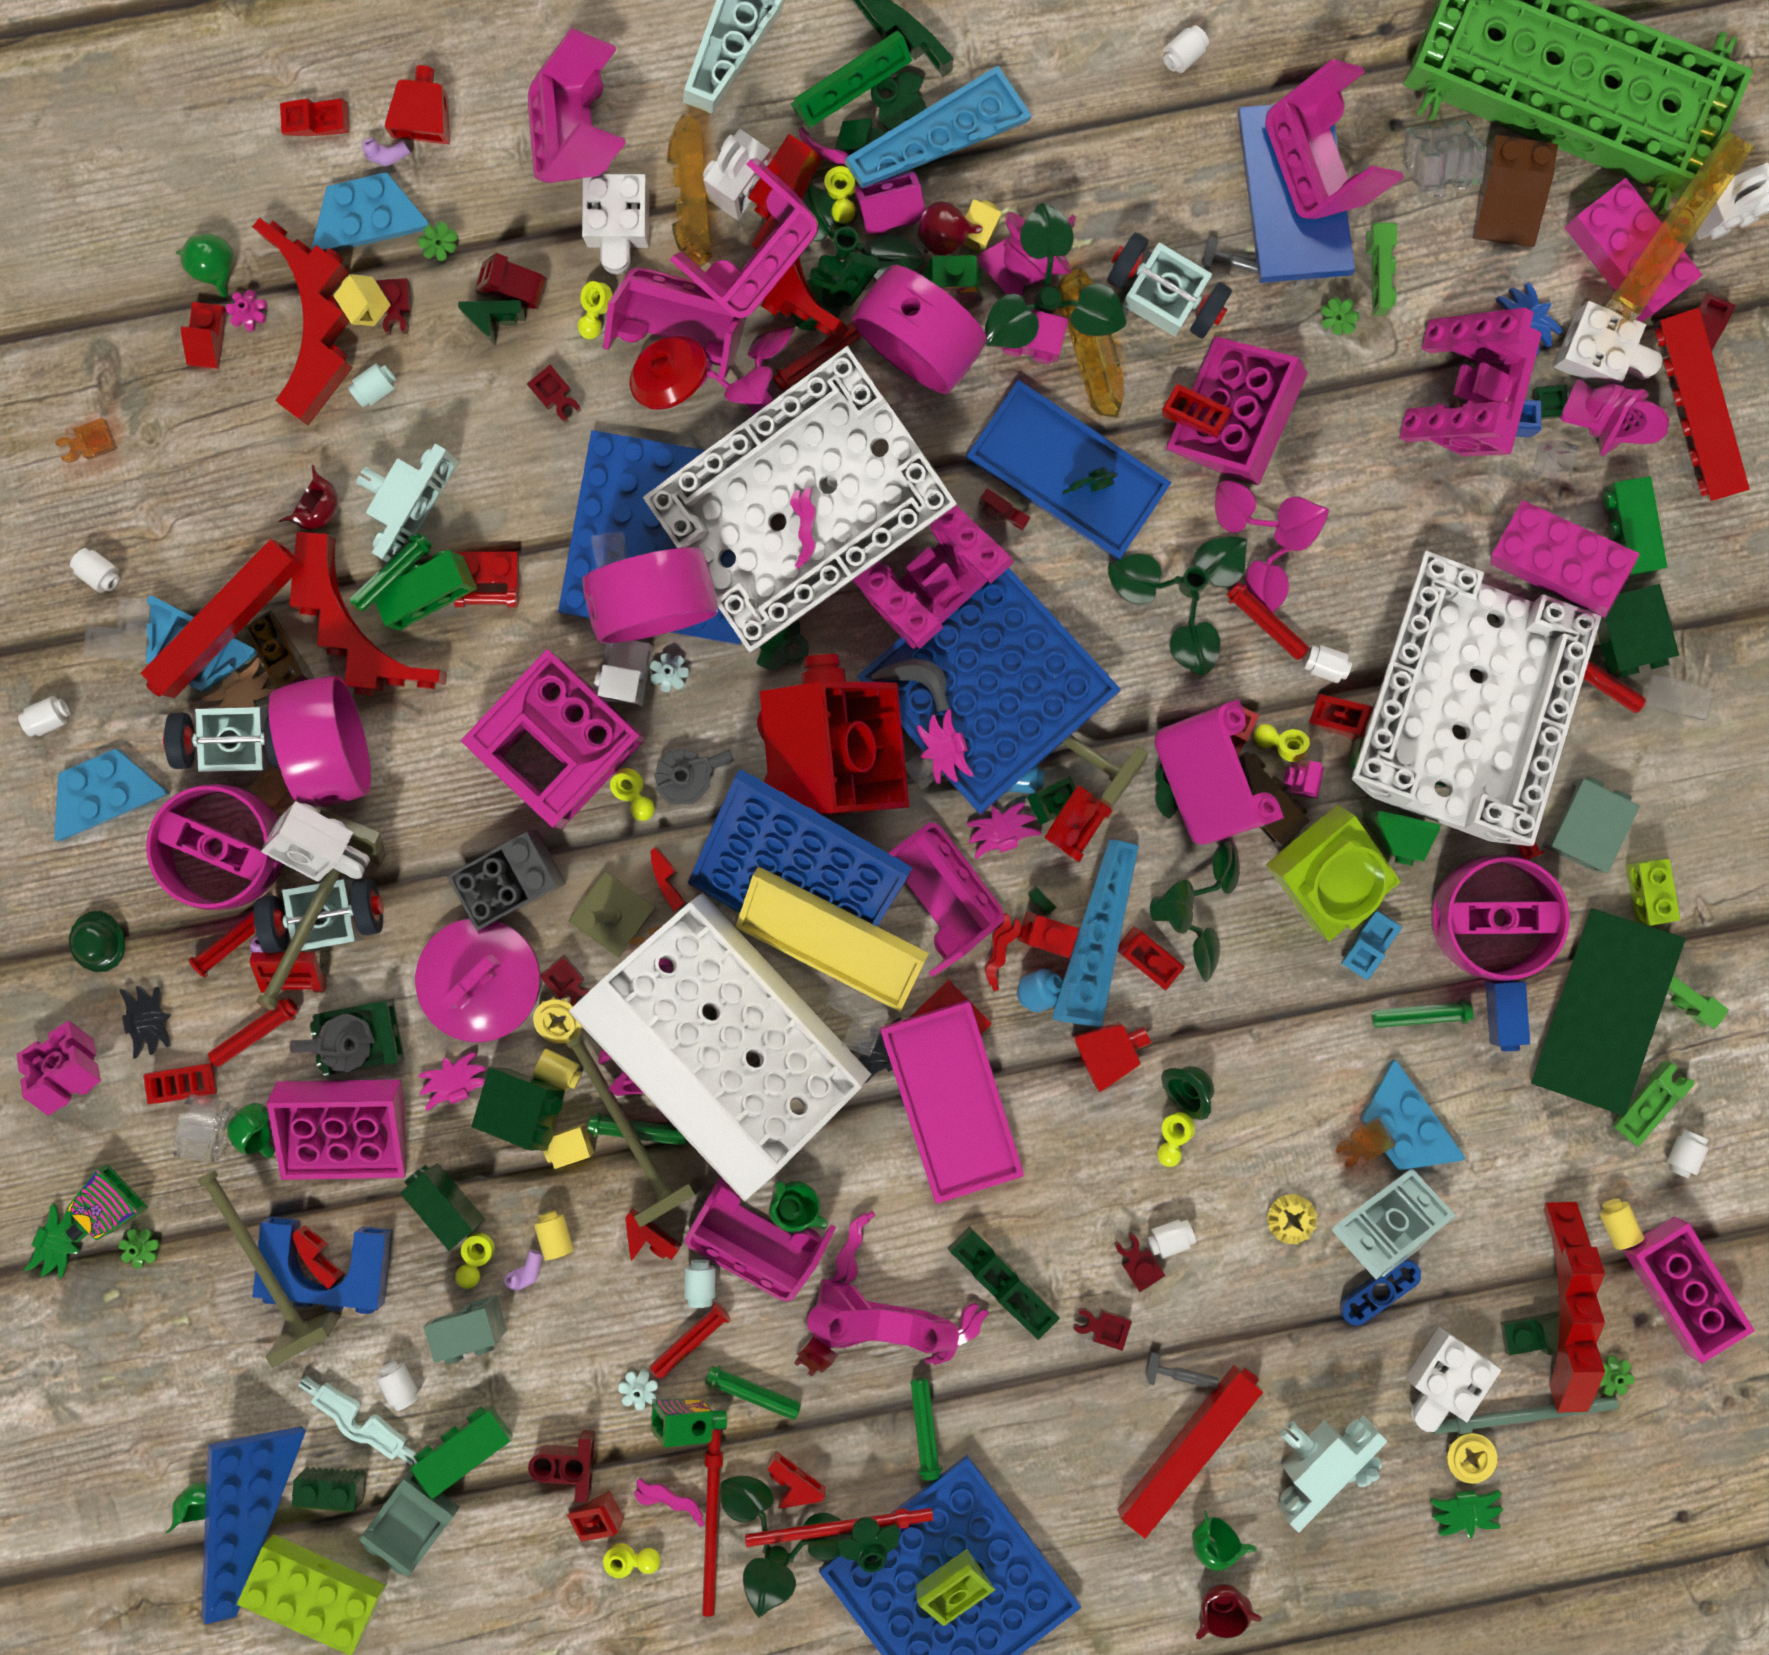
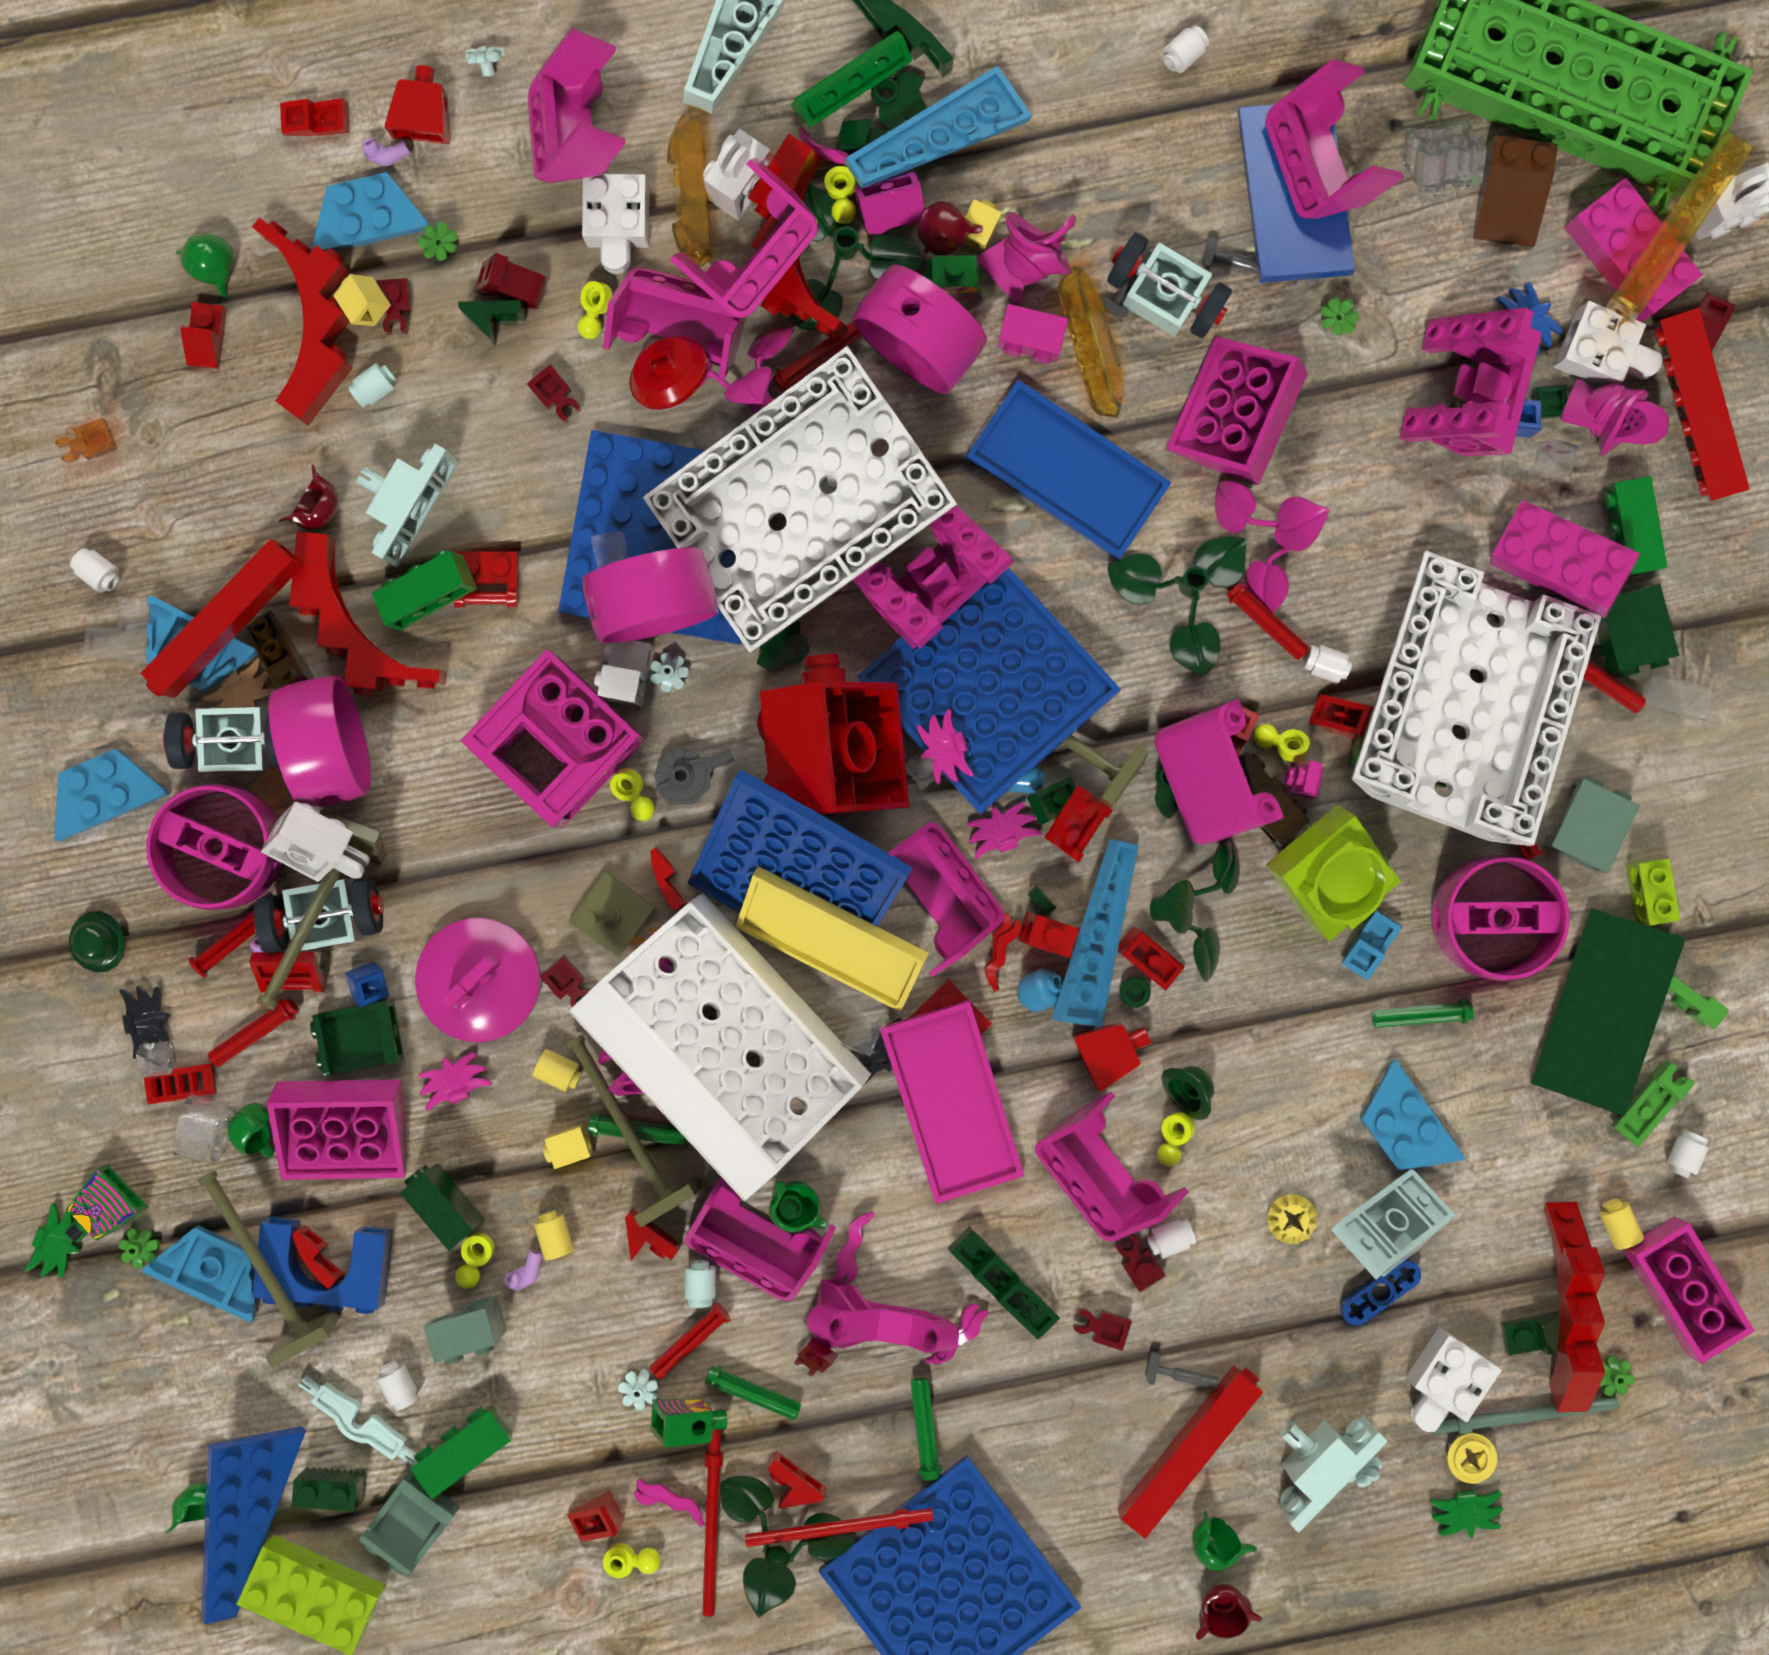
(44, 716): white brick -> none
(58, 1068): dark pink brick -> none
(156, 1059): none -> clear slope
(209, 1270): none -> dark azure wing
(246, 310): dark pink plant -> none
(341, 1043): dark grey piece -> none
(367, 984): none -> blue slope
(390, 572): green axle -> none
(485, 57): none -> light aqua plant
(506, 879): dark grey slope -> none
(518, 1109): dark green brick -> none
(558, 1031): light yellow gear -> none
(561, 1471): dark red tile -> none
(807, 514): dark pink hair -> none
(846, 279): dark green hinge -> none
(869, 1544): dark green plate -> none
(920, 671): dark grey piece -> none
(953, 1588): lime slope -> none
(996, 506): dark red plate -> none
(1095, 313): dark green plant -> none
(1096, 1178): none -> dark pink windscreen
(1097, 480): dark green plate -> none
(1134, 992): none -> dark green tile
(1183, 393): red slope -> none
(1368, 1140): clear orange plate -> none
(1380, 243): bright green plate -> none
(1402, 836): green slope -> none
(1508, 1014): blue brick -> none

